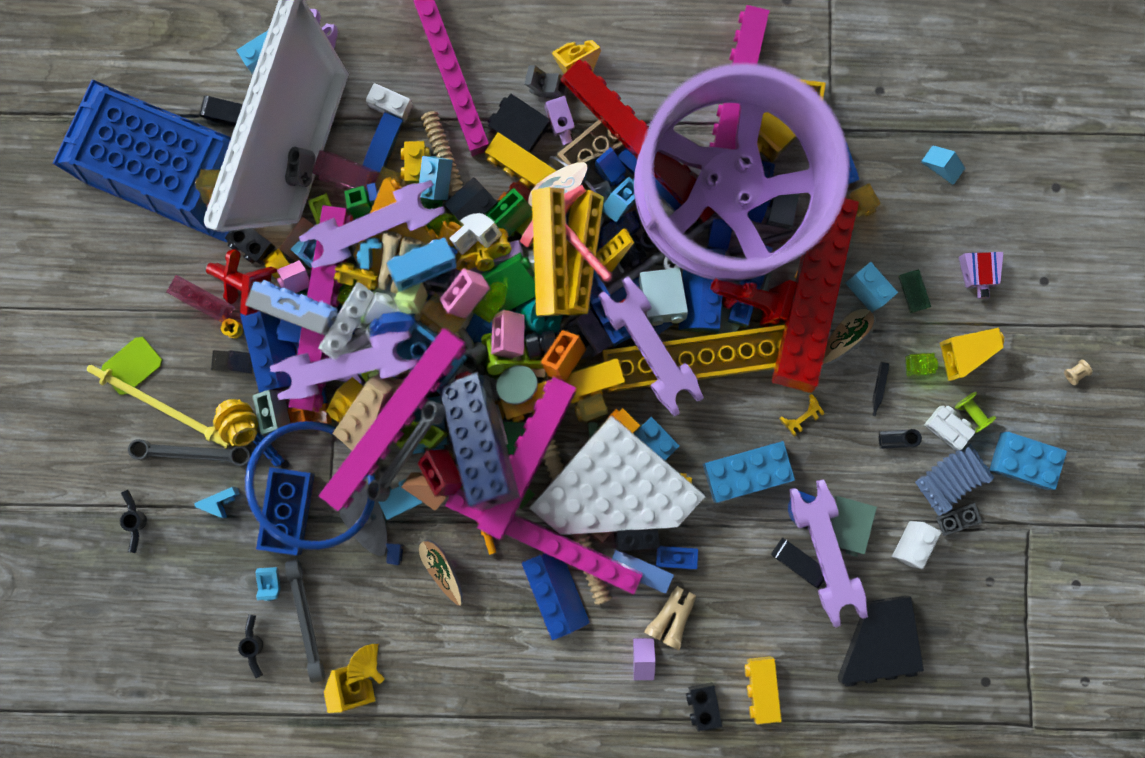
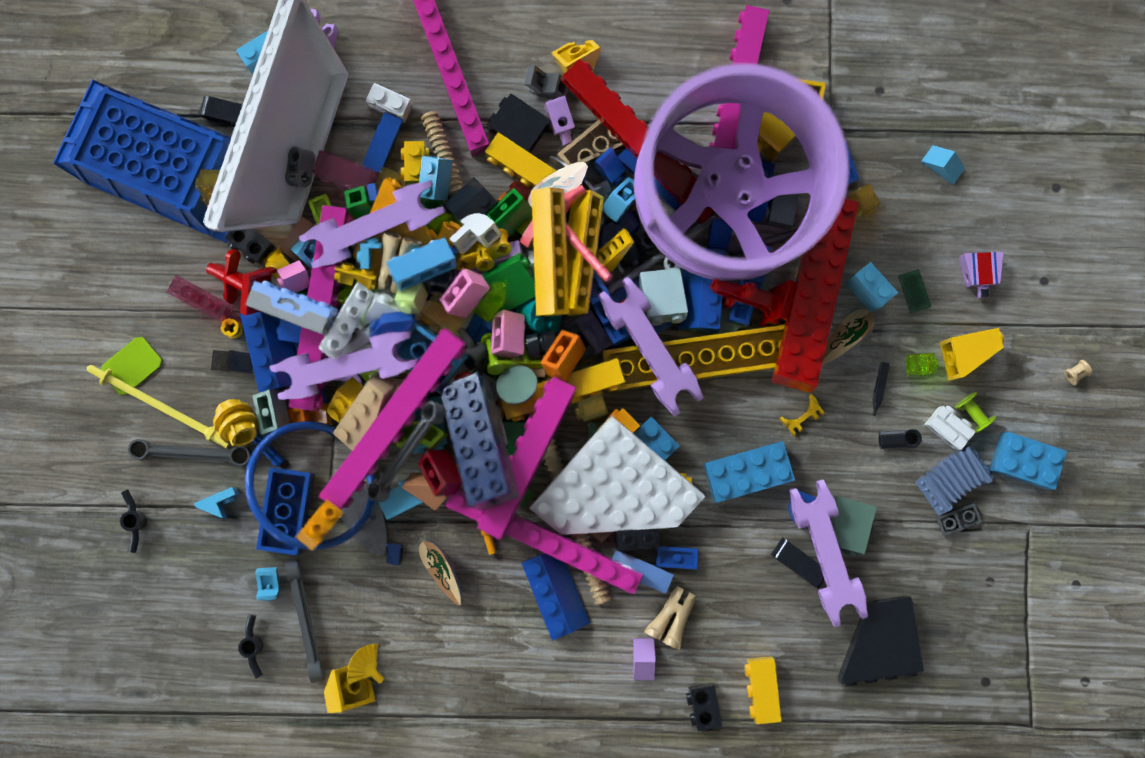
(319, 524): none -> light orange brick
(916, 544): white brick -> none

